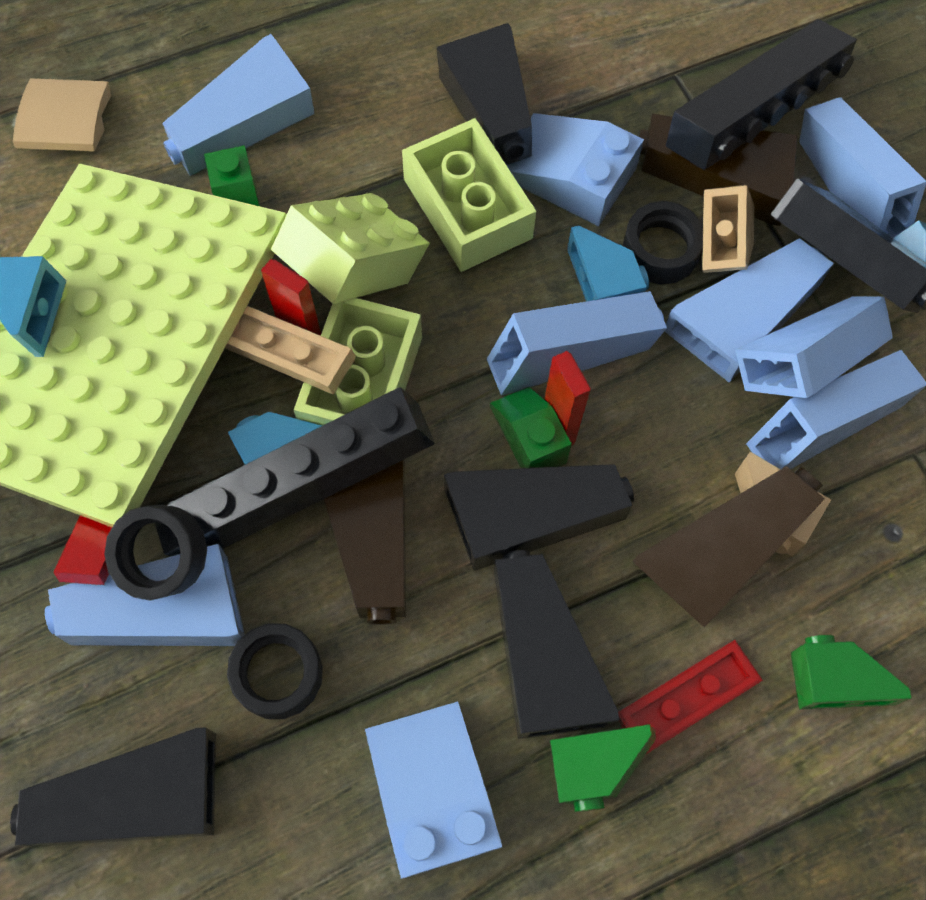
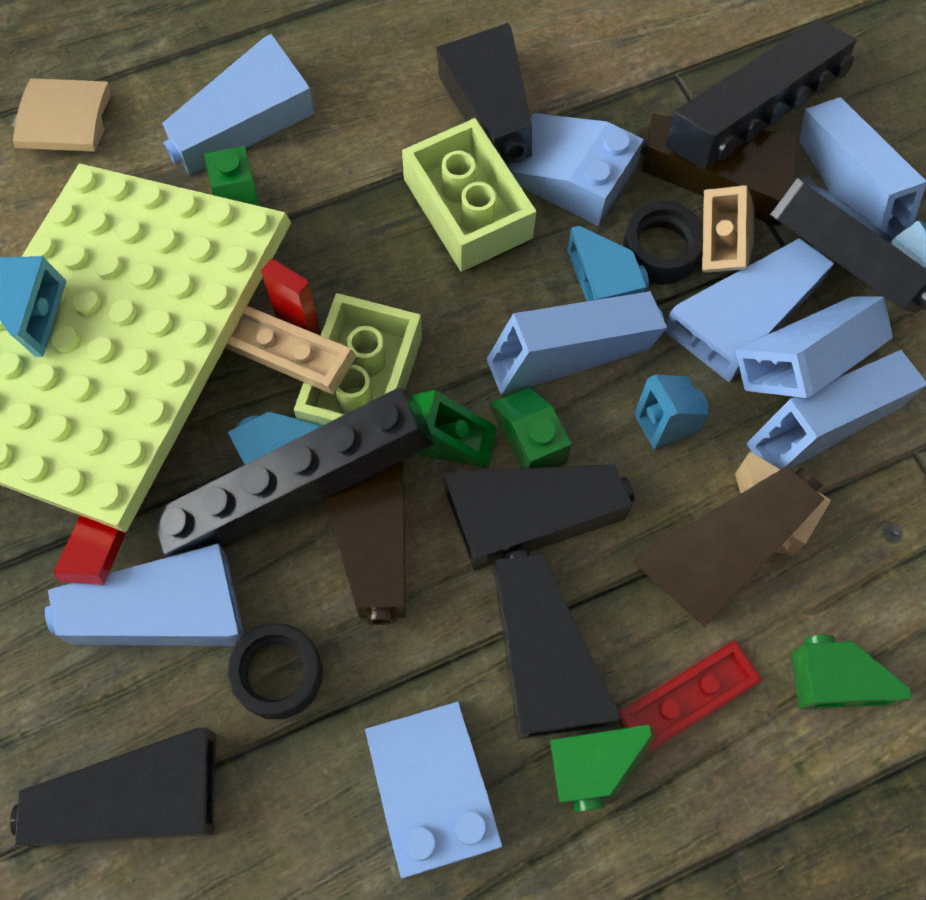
(121, 559): black tyre -> none
(349, 246): yellowish green brick -> none
(457, 432): none -> green slope
(567, 393): red tile -> none
(670, 409): none -> dark azure slope

